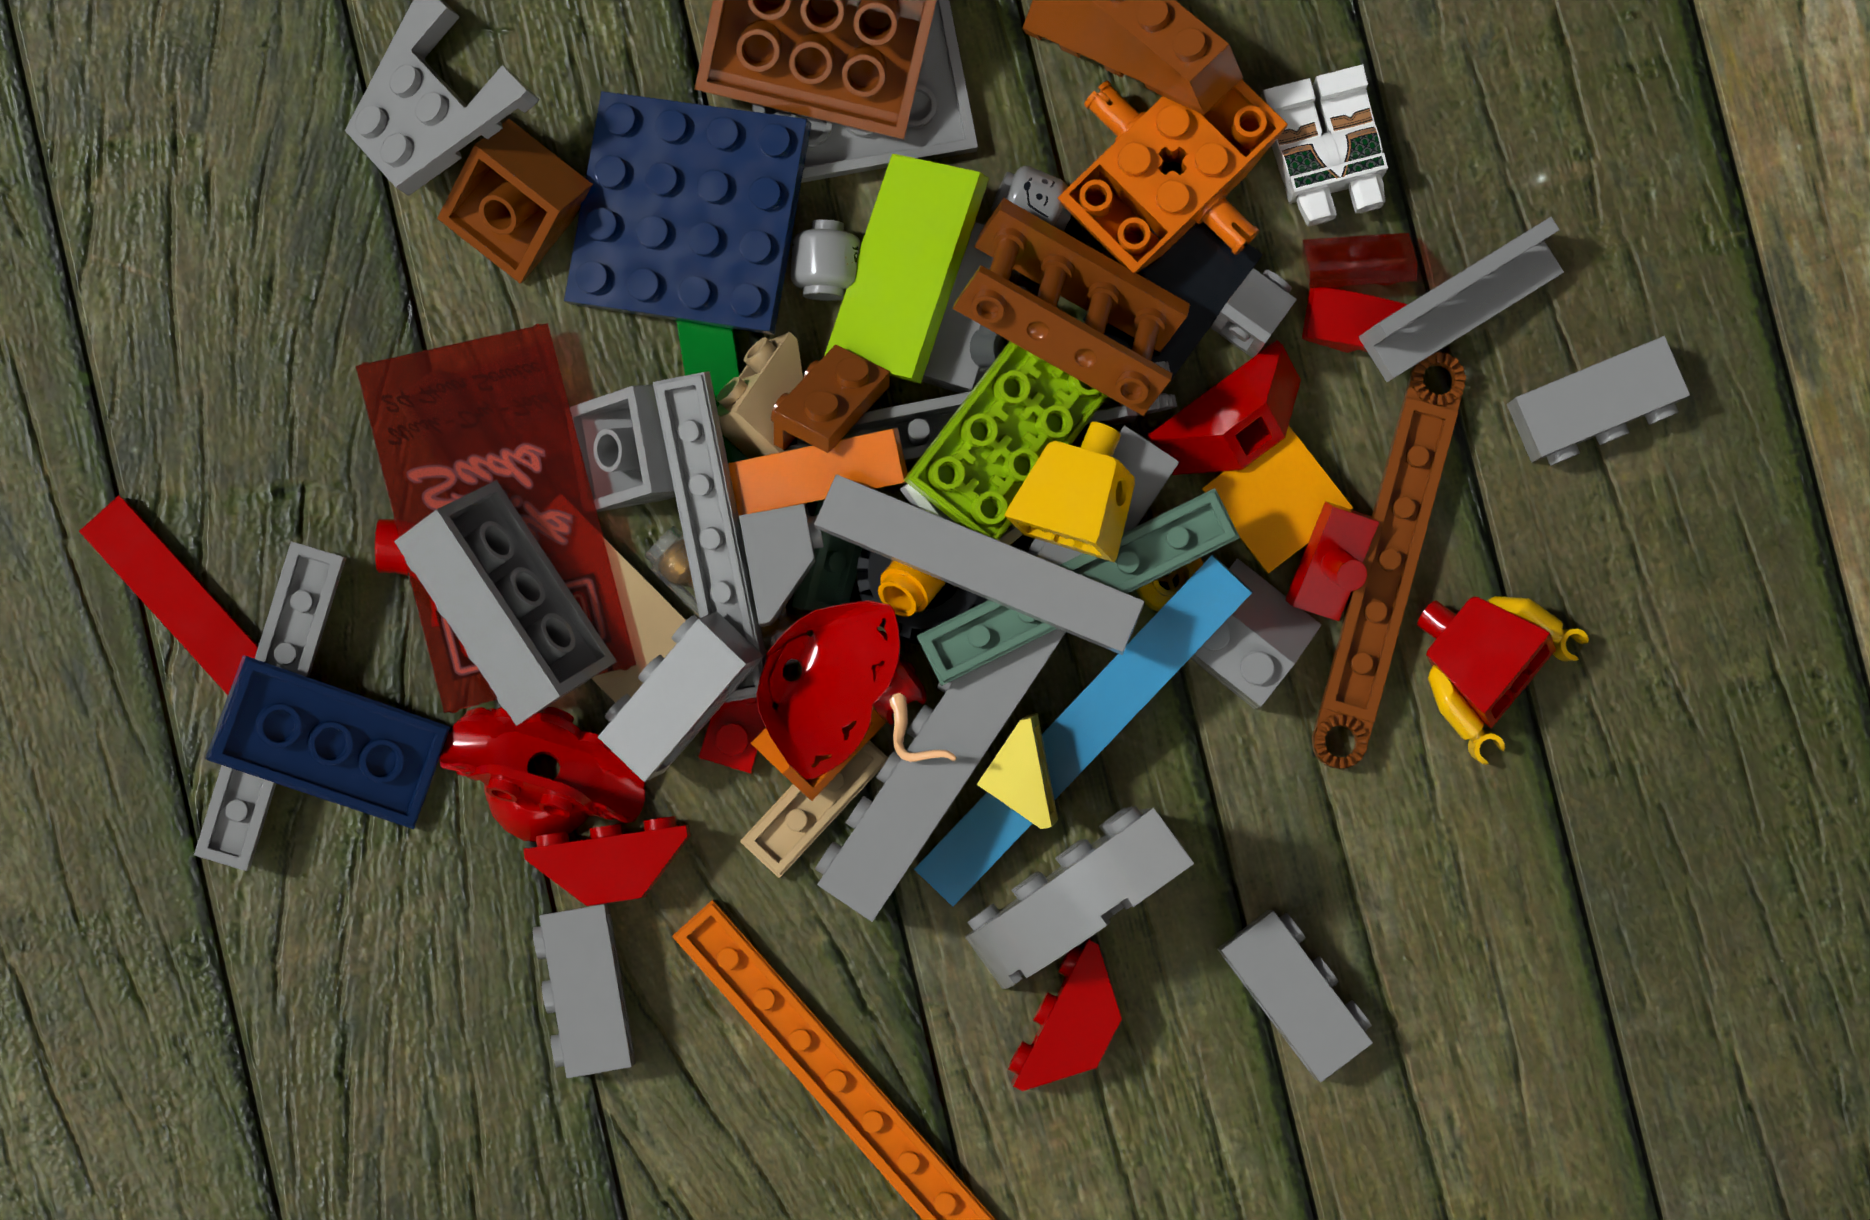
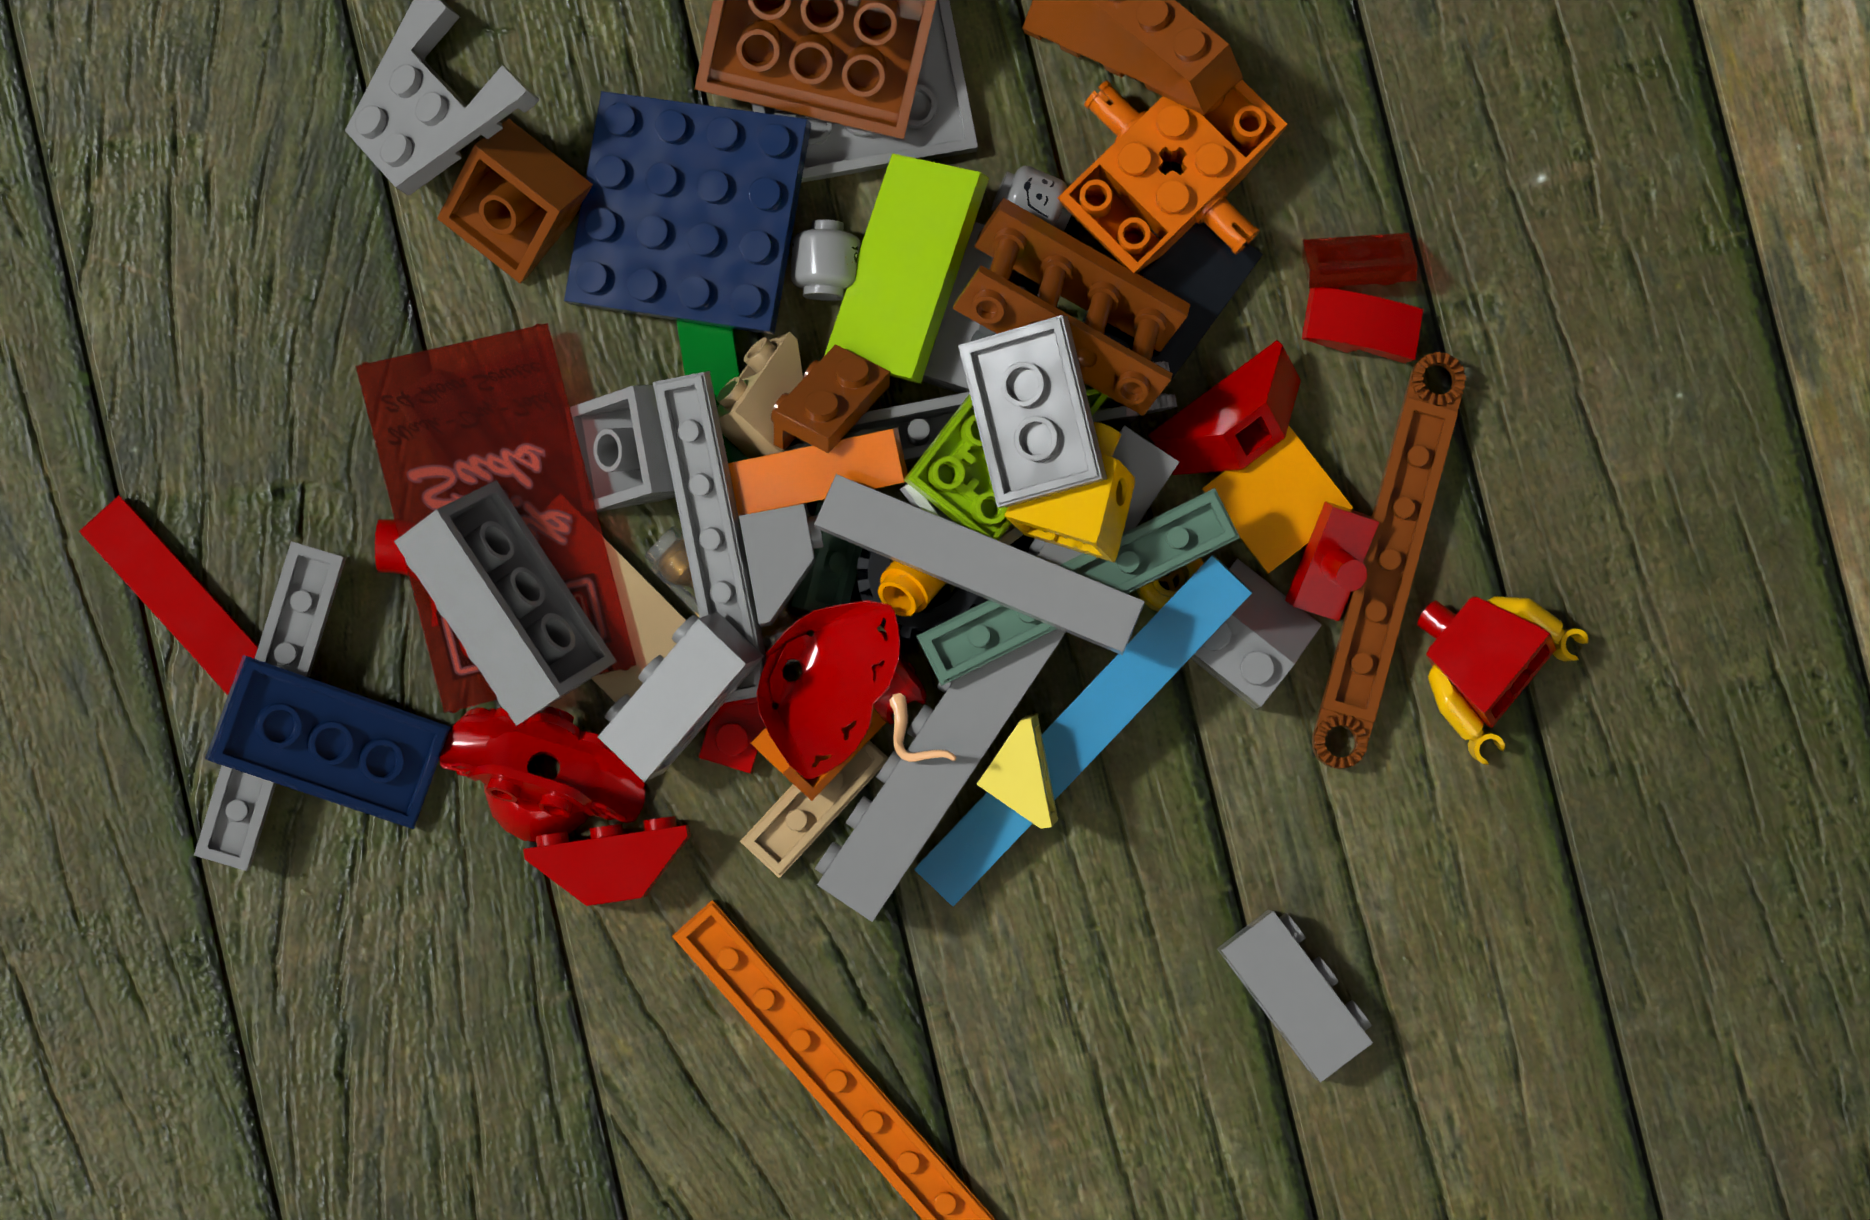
(584, 991): light grey brick -> none
(1032, 411): none -> light grey tile
(1073, 1023): red slope -> none
(1079, 897): light grey brick -> none
(1254, 311): light grey slope -> none
(1340, 158): white hips -> none
(1463, 302): light grey fence -> none
(1599, 402): light grey brick -> none

